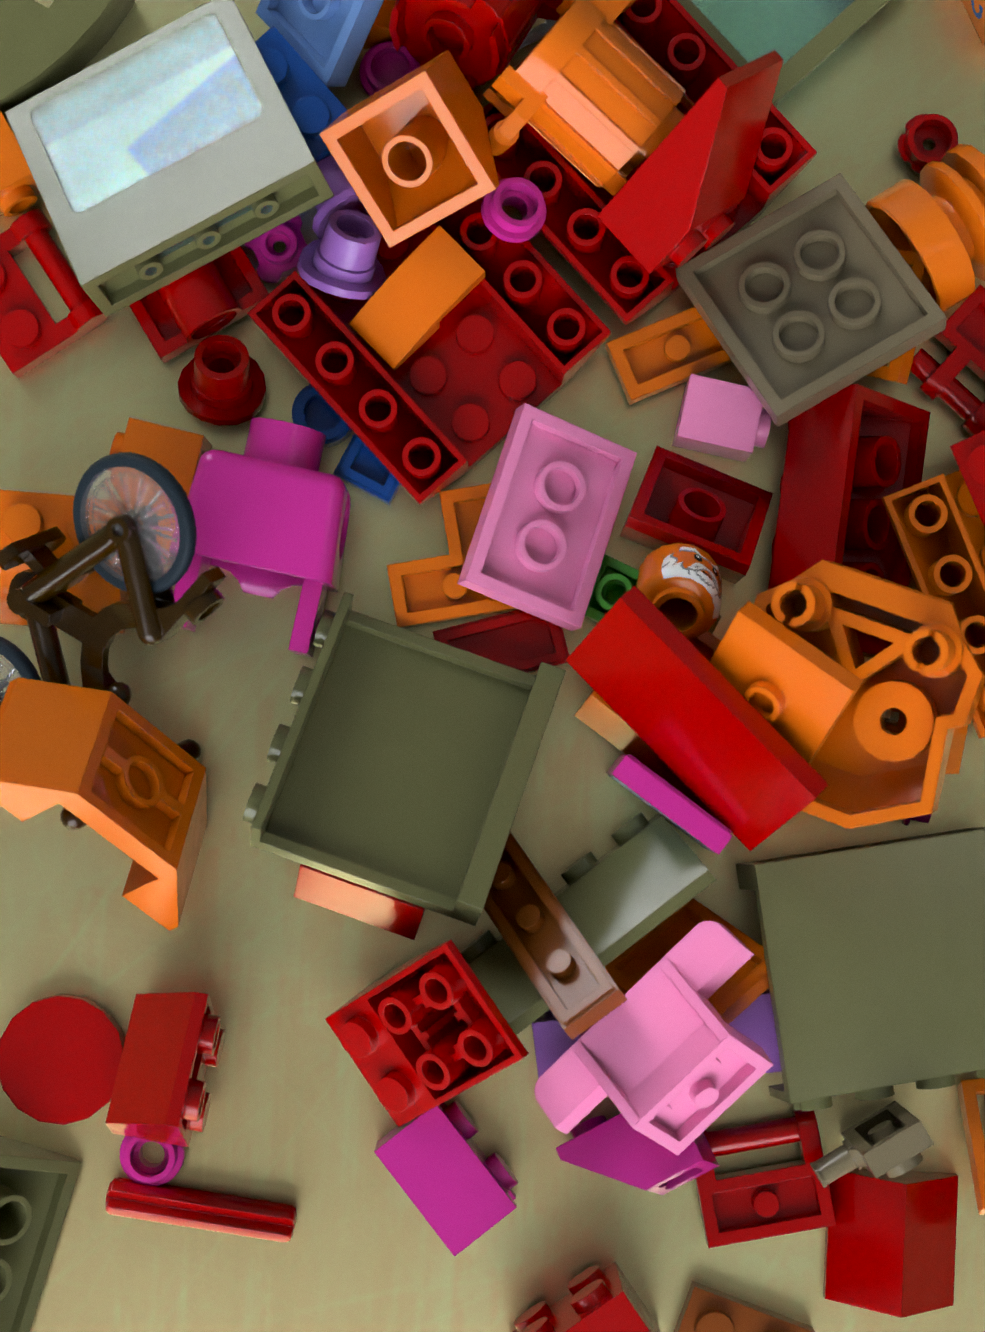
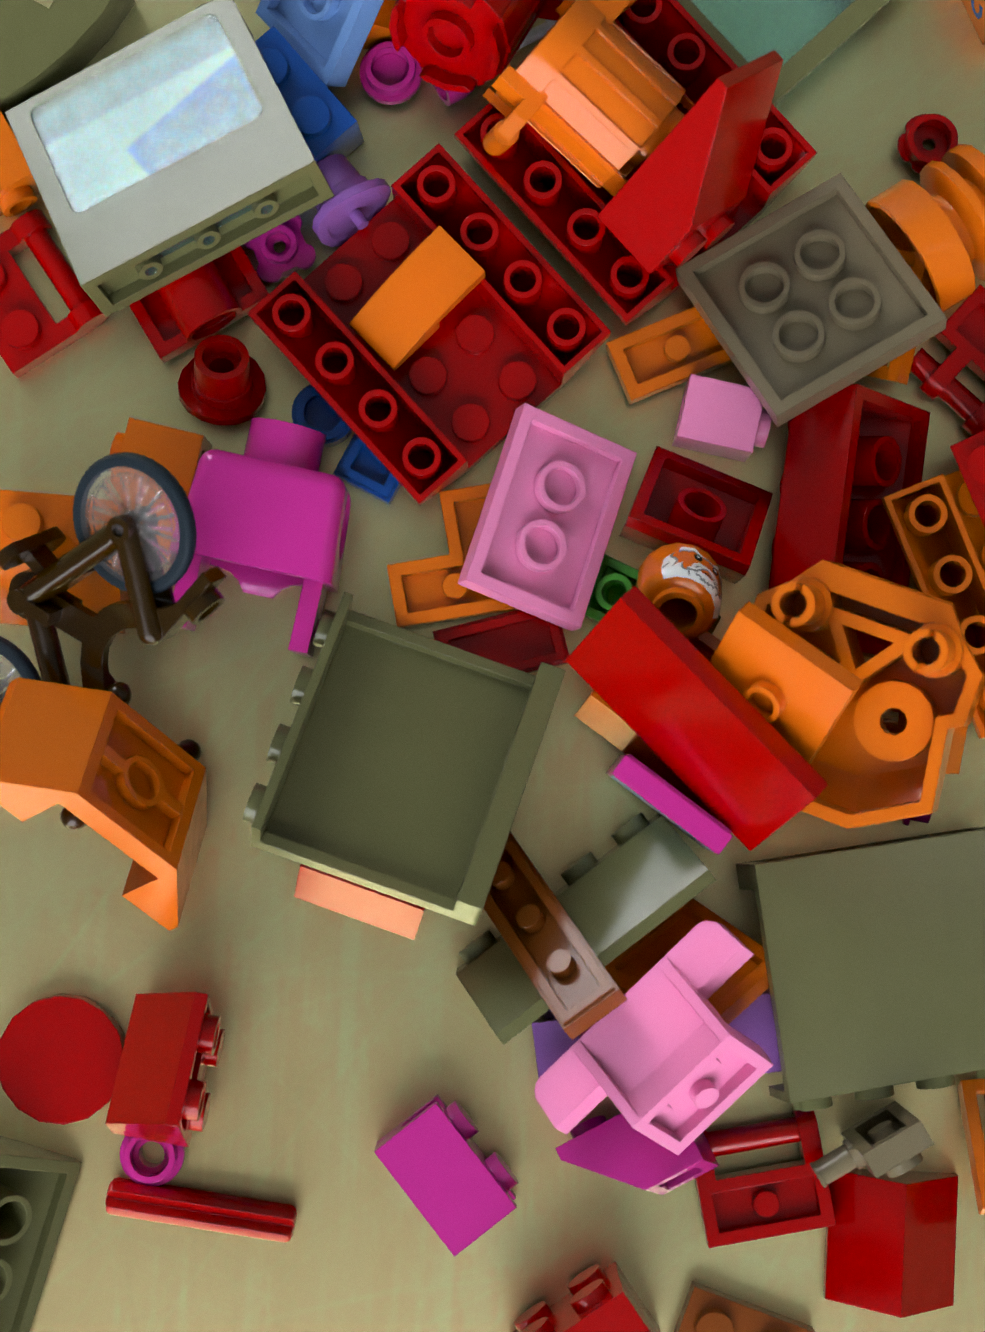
(345, 257): medium lavender piece -> none
(415, 149): orange slope -> none
(425, 1033): red slope -> none
(521, 195): dark pink plate -> none

